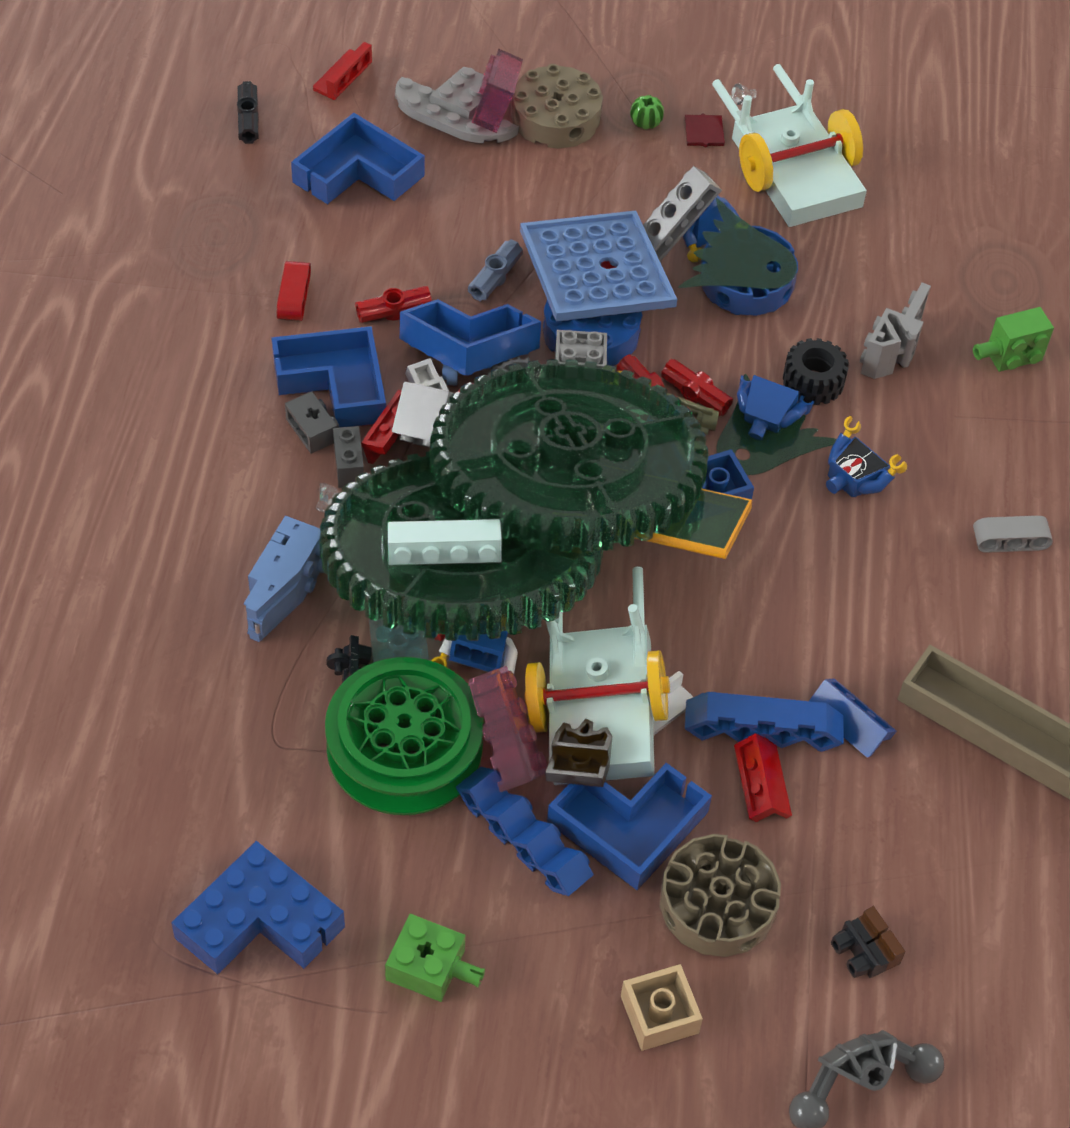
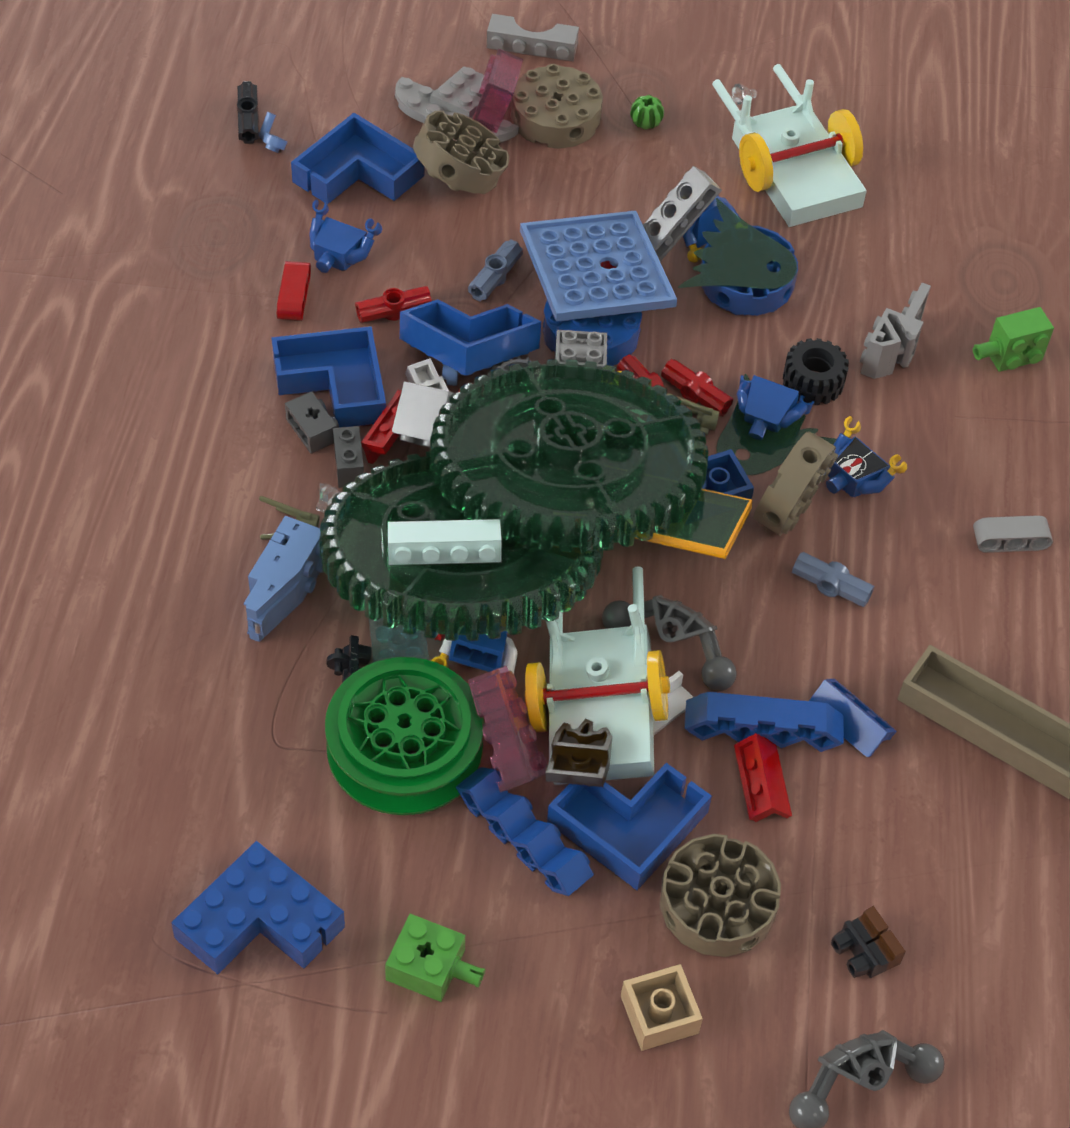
(272, 142): none -> medium blue plate
(306, 517): none -> olive plant
(339, 243): none -> blue torso
(344, 71): red panel -> none
(460, 152): none -> dark tan brick
(554, 43): none -> light grey arch
(704, 130): dark red piece -> none
(717, 672): none -> dark grey piece
(795, 484): none -> dark tan brick
(833, 579): none -> sand blue piece

